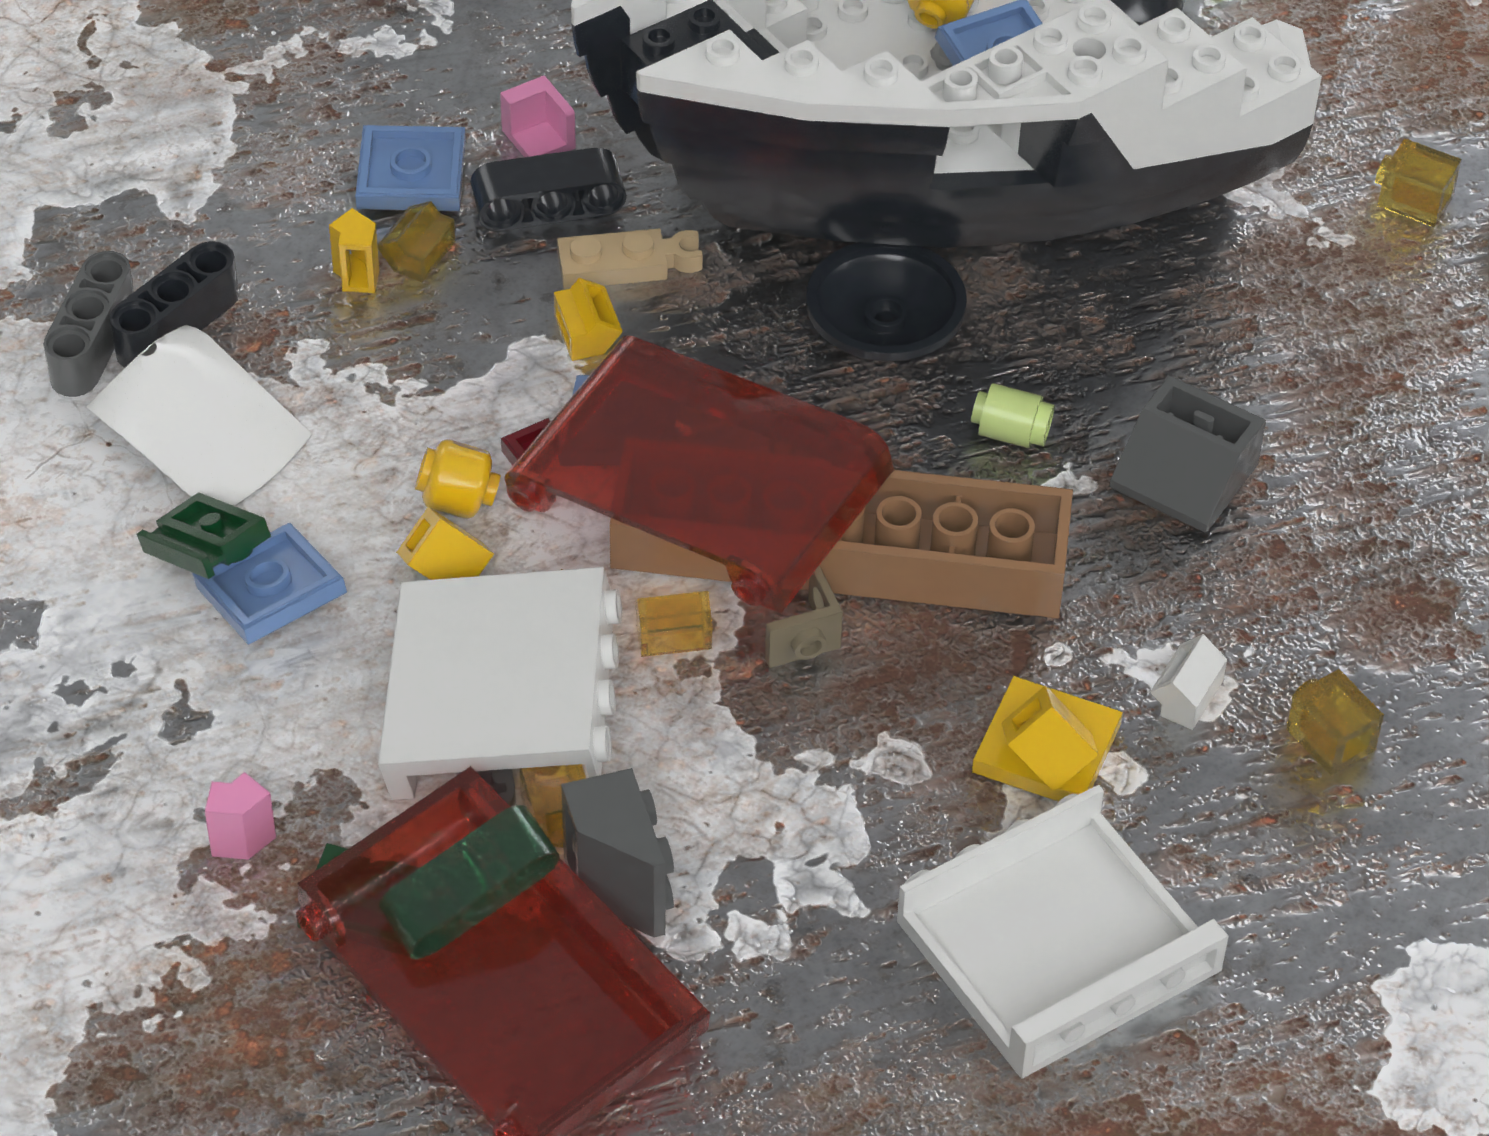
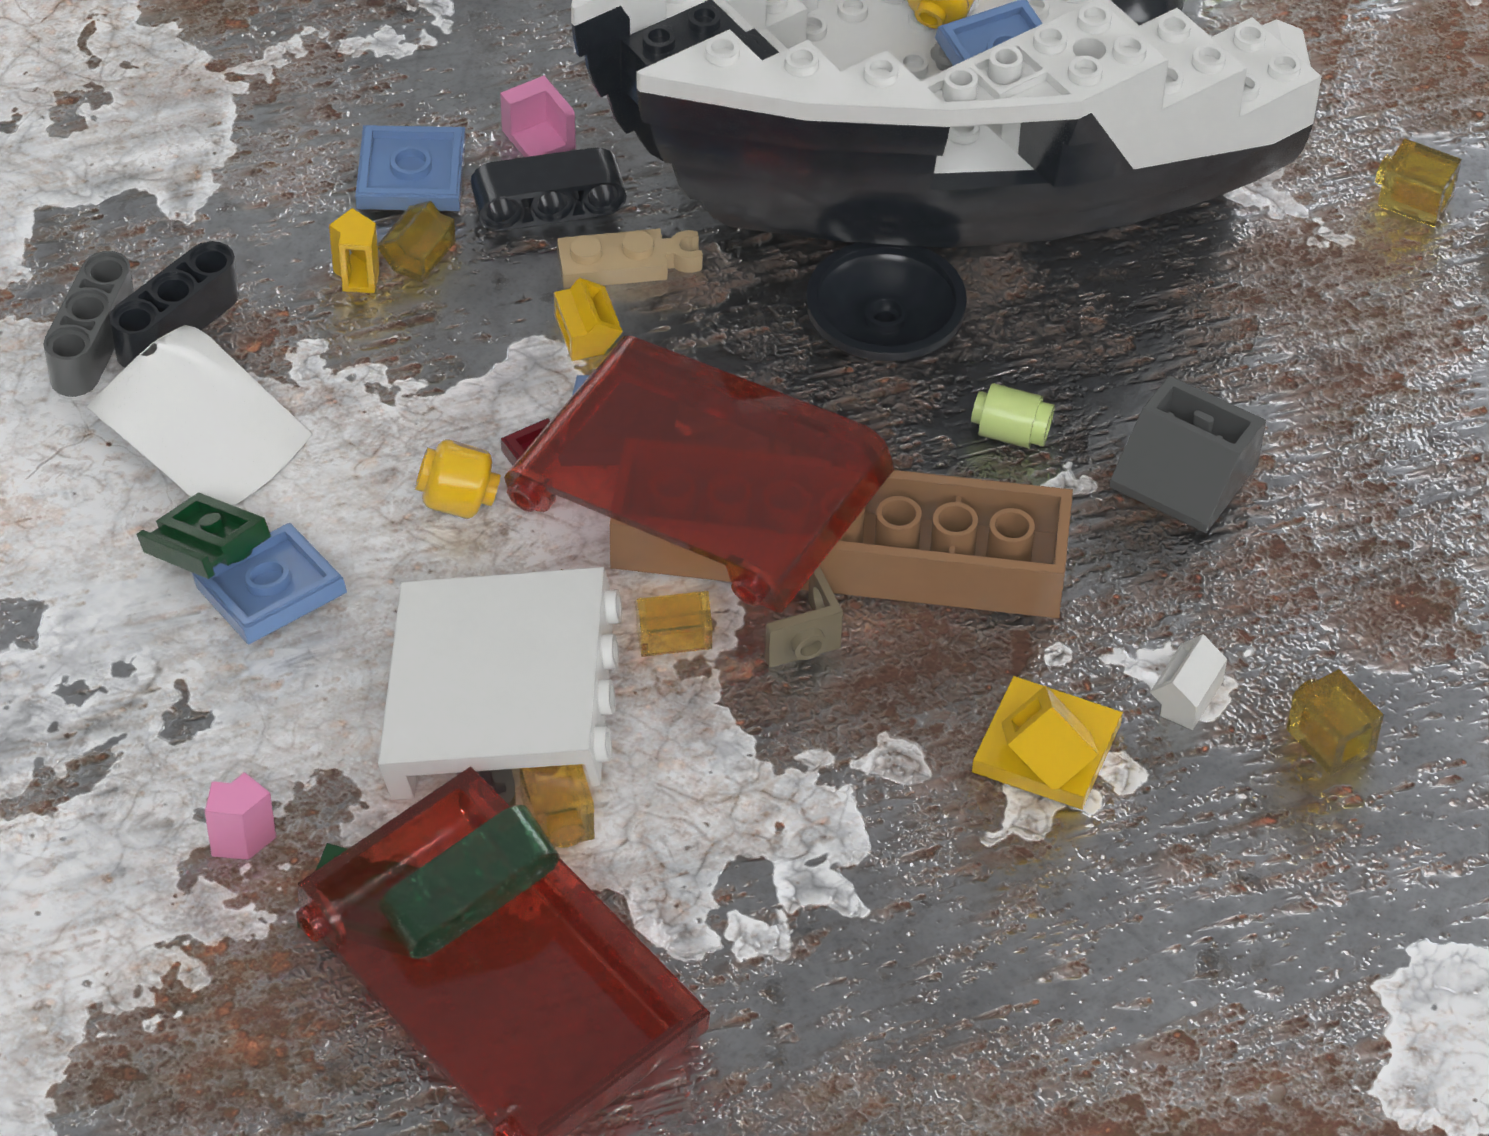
(443, 549): yellow panel -> none
(615, 848): dark grey slope -> none
(1055, 933): white panel -> none

